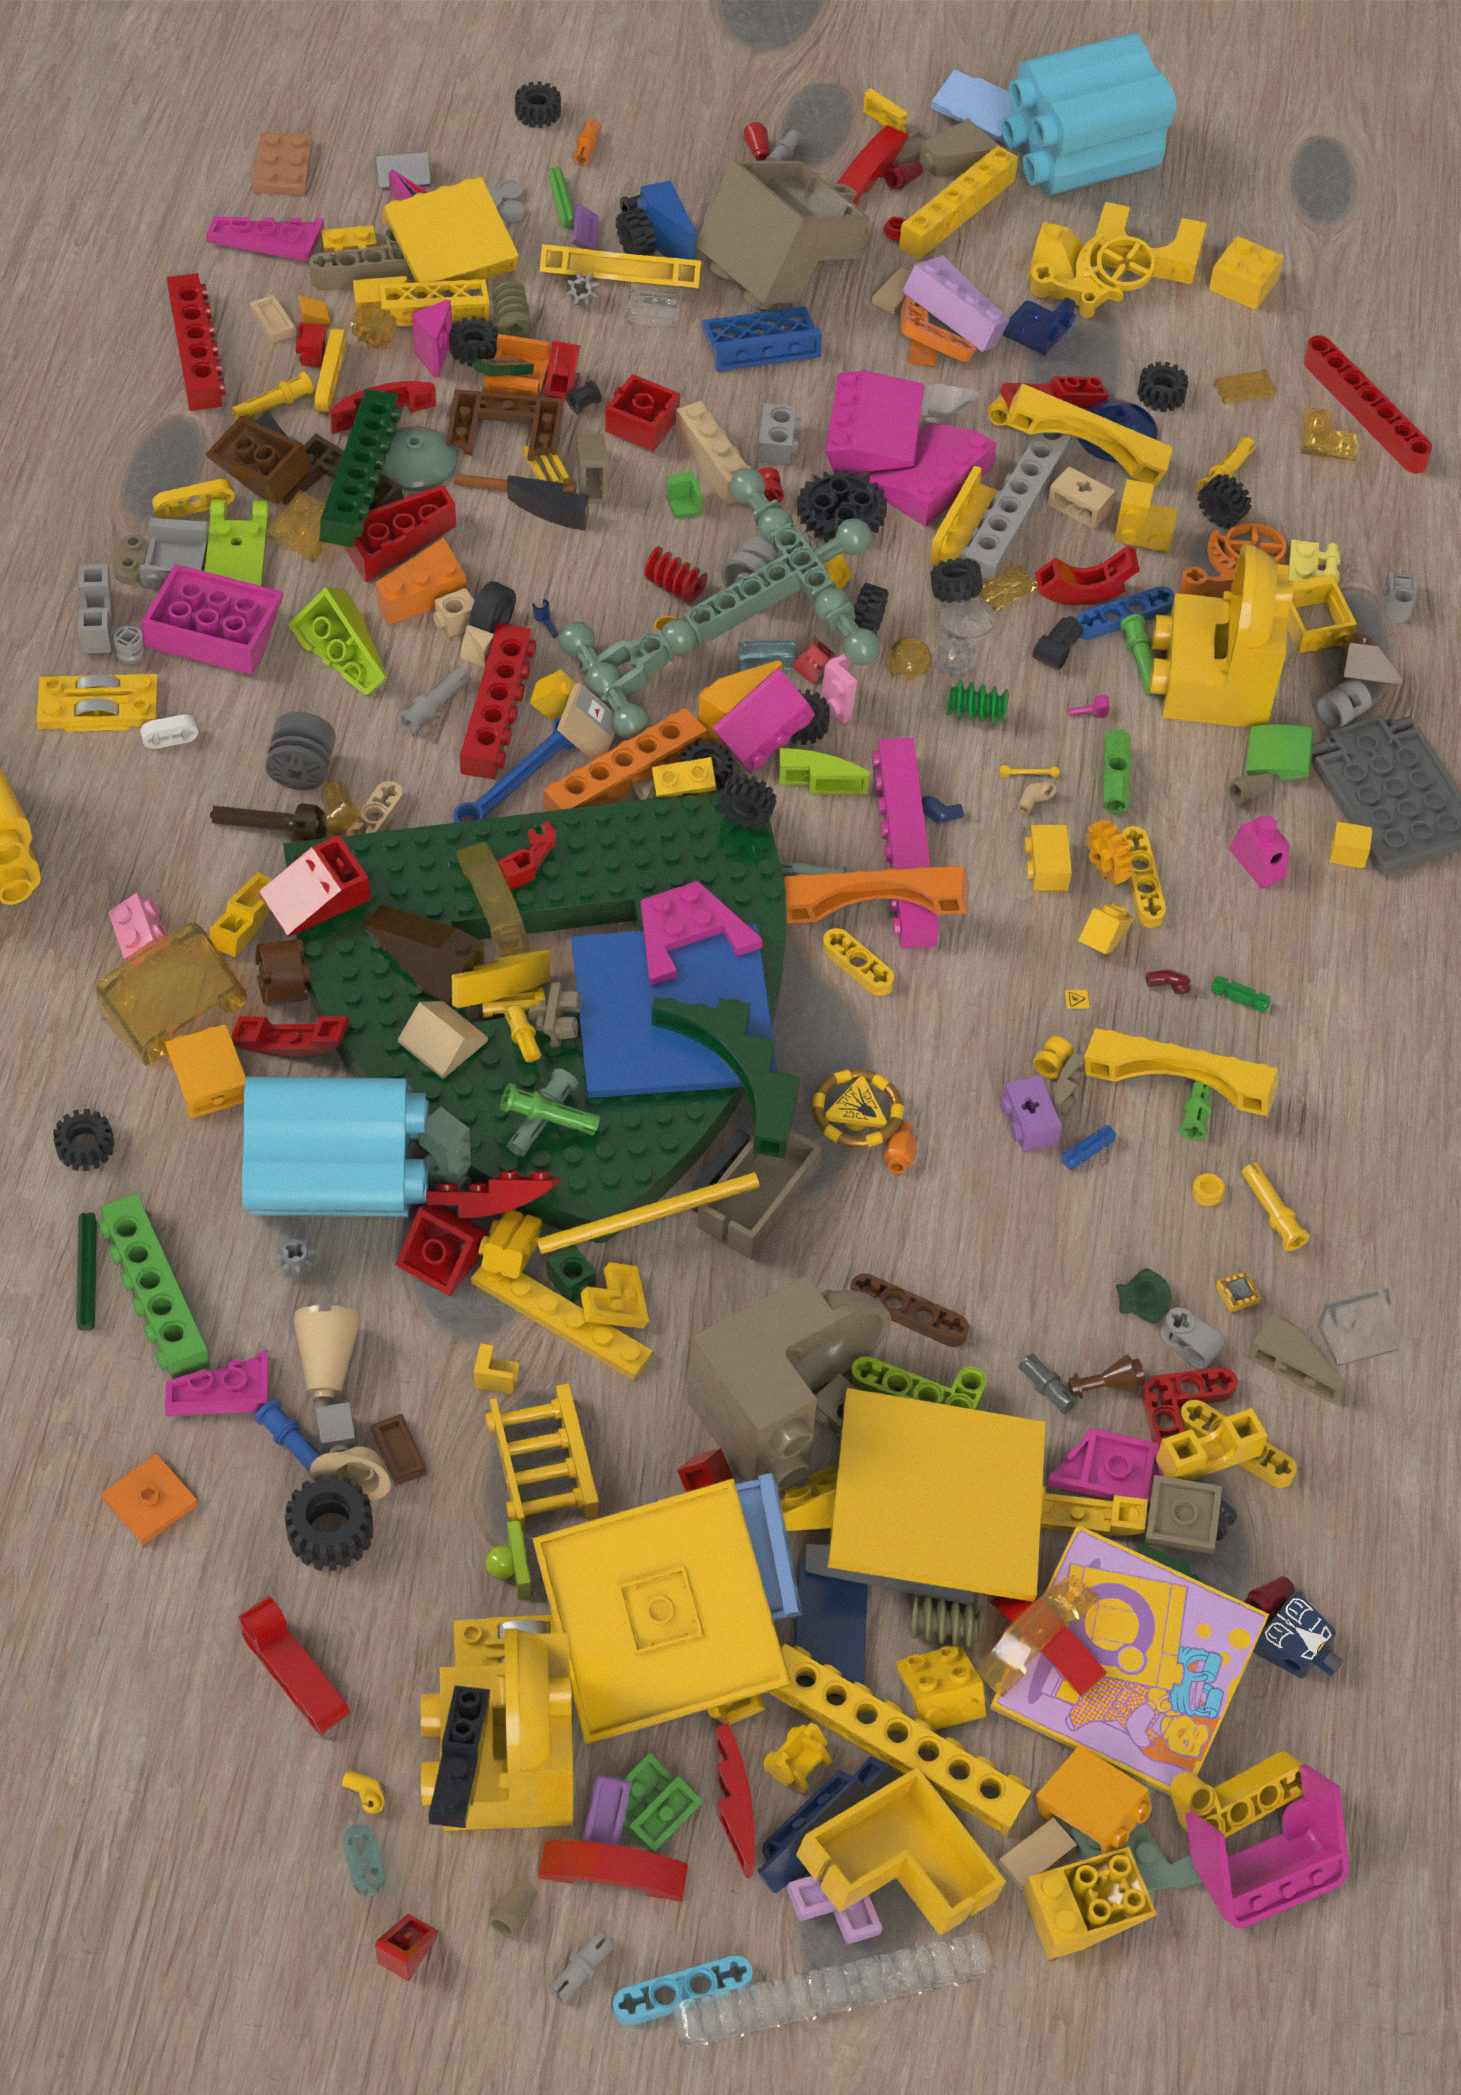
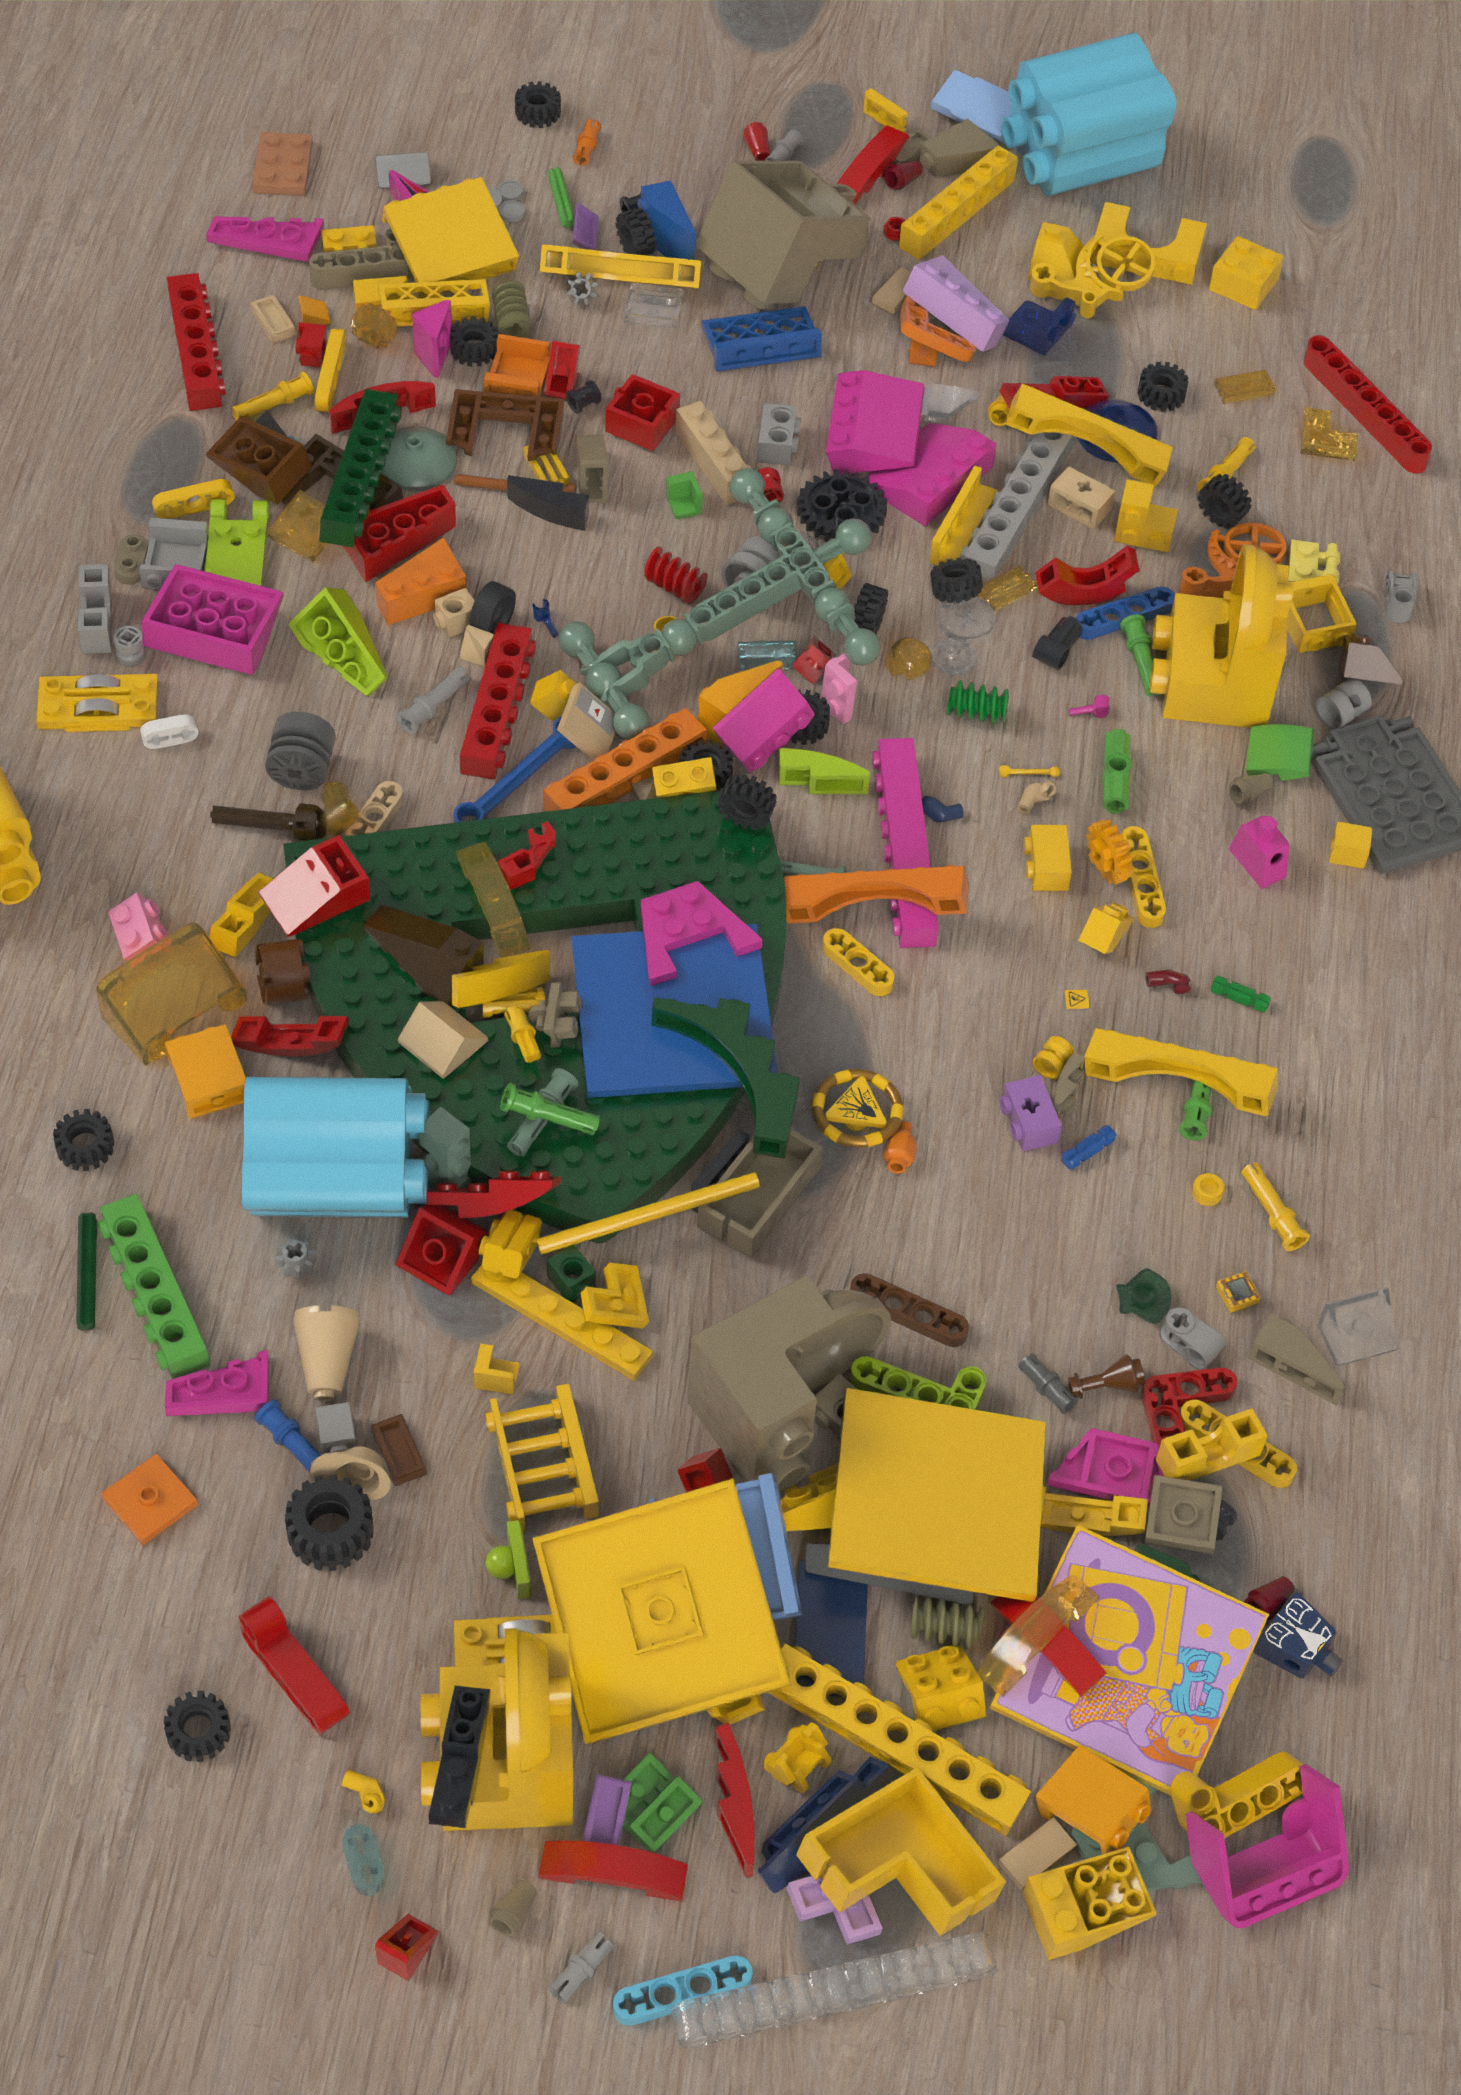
(203, 1745): none -> black tyre
(503, 366): dark green tile -> none

